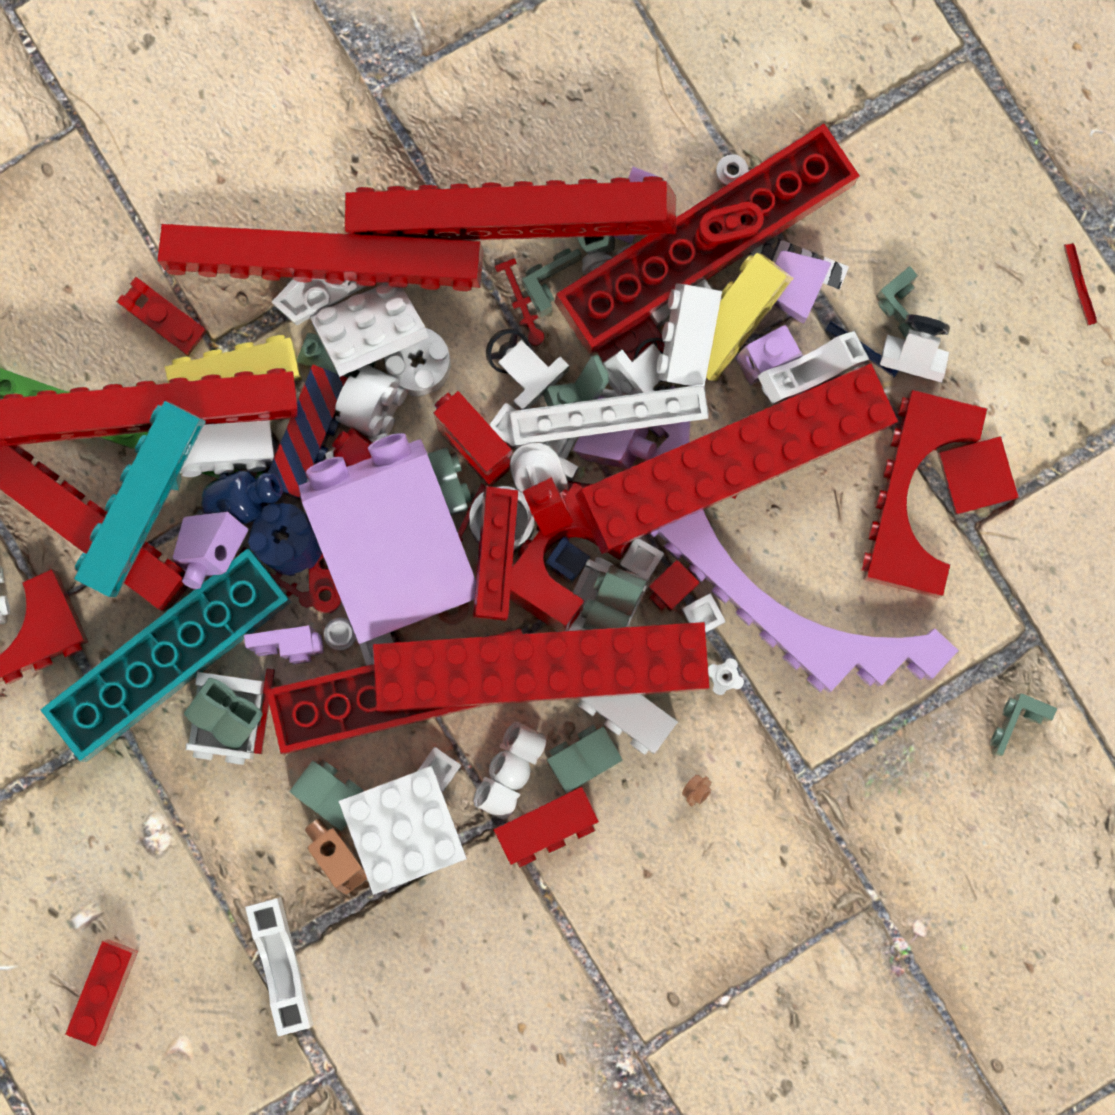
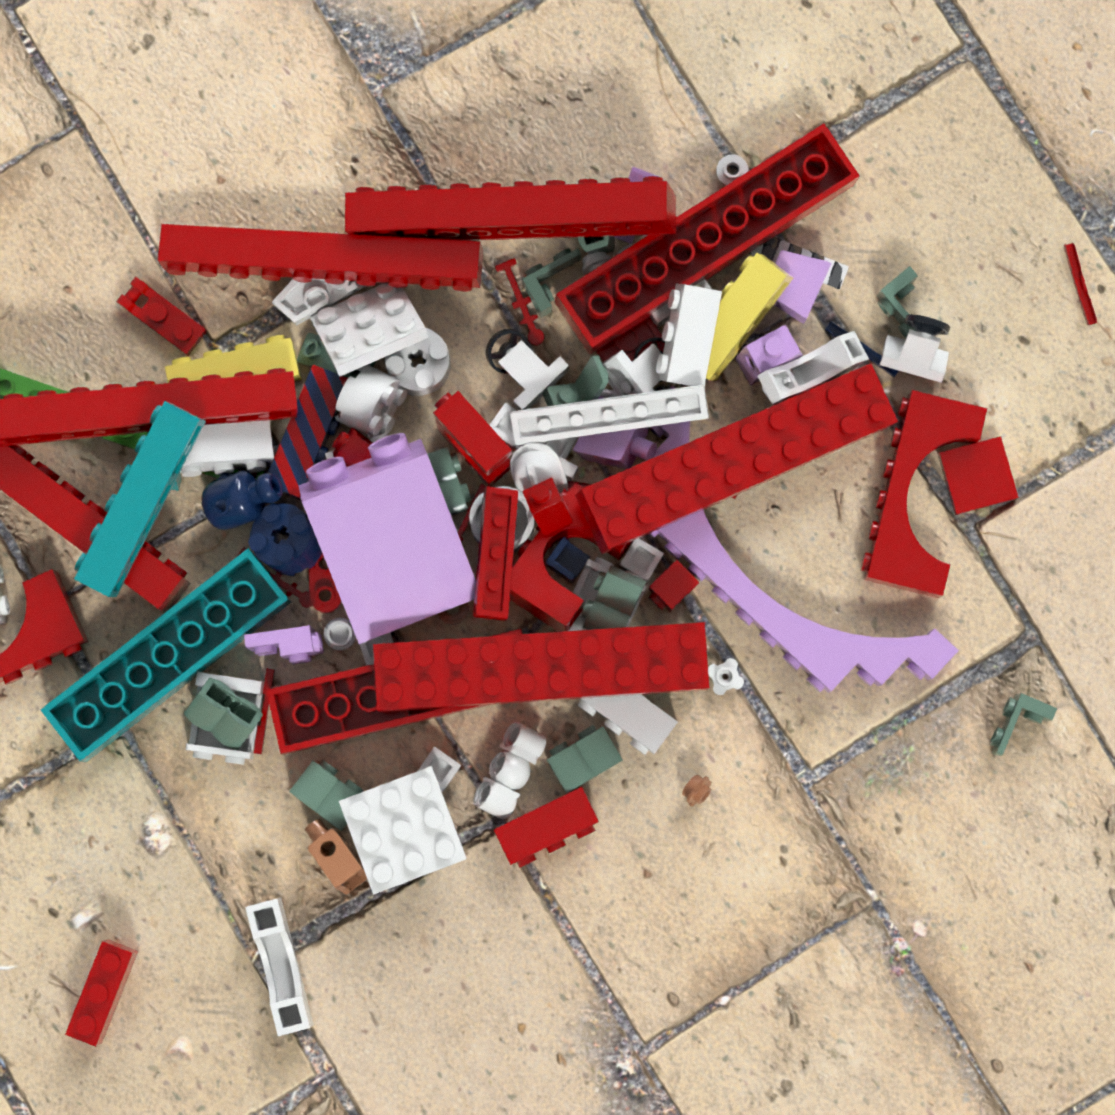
(207, 546): lavender torso -> none
(704, 611): white plate -> none
(730, 224): red plate -> none

